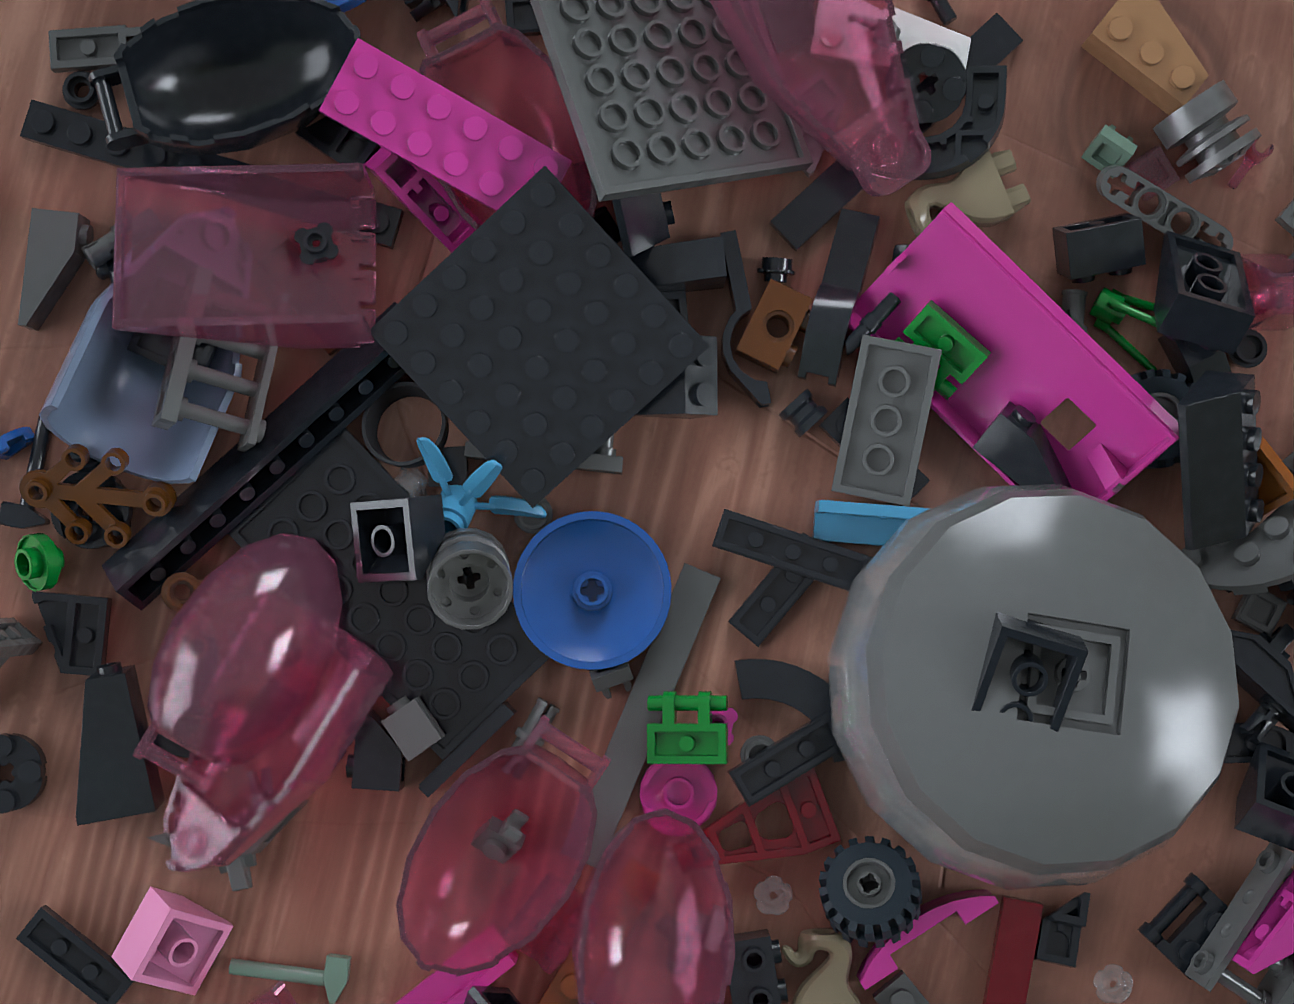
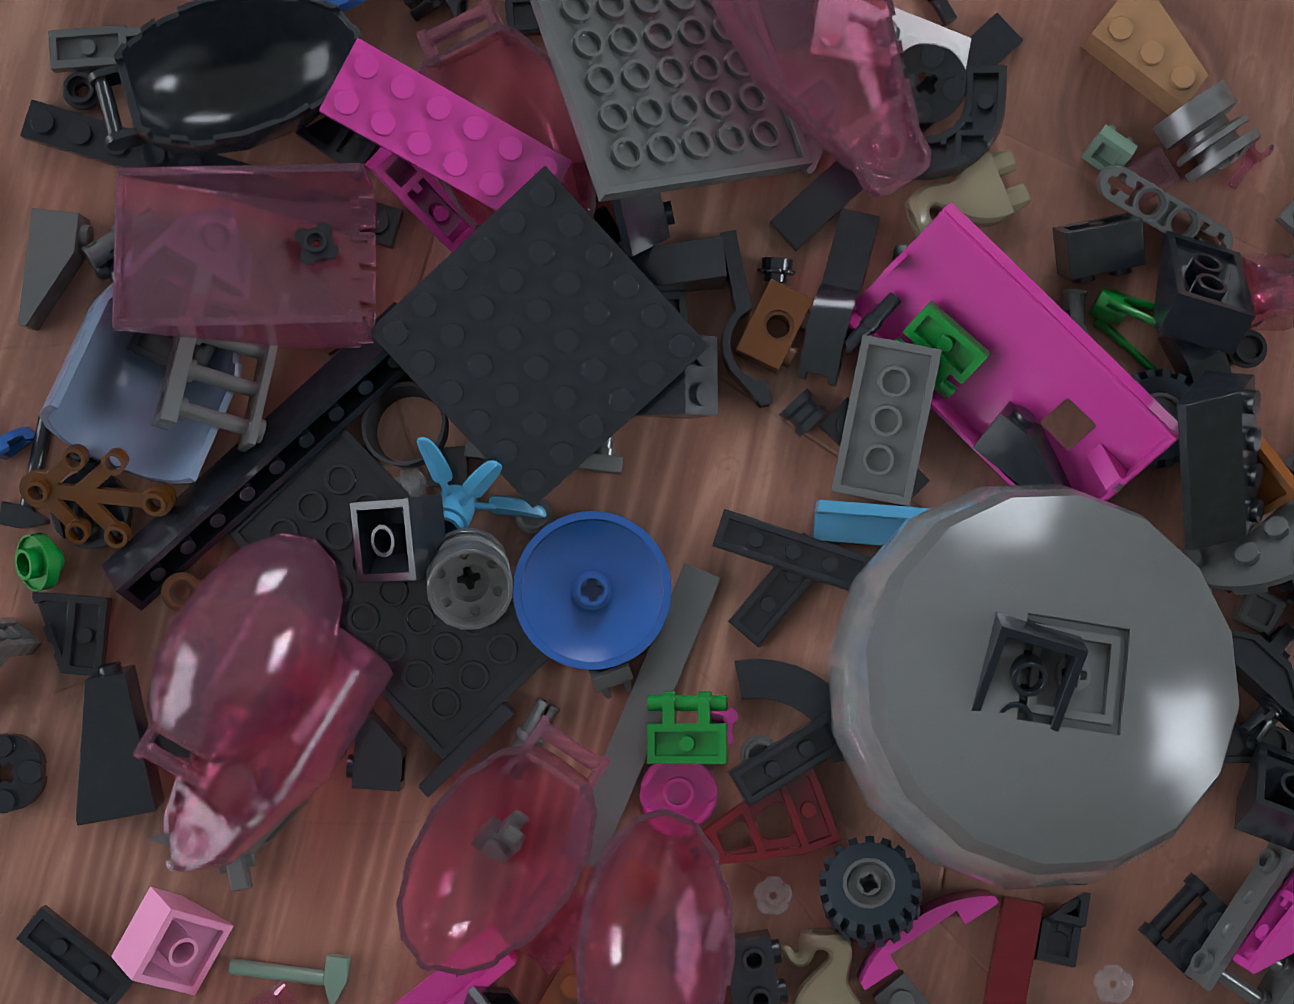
(412, 726): dark grey brick -> none

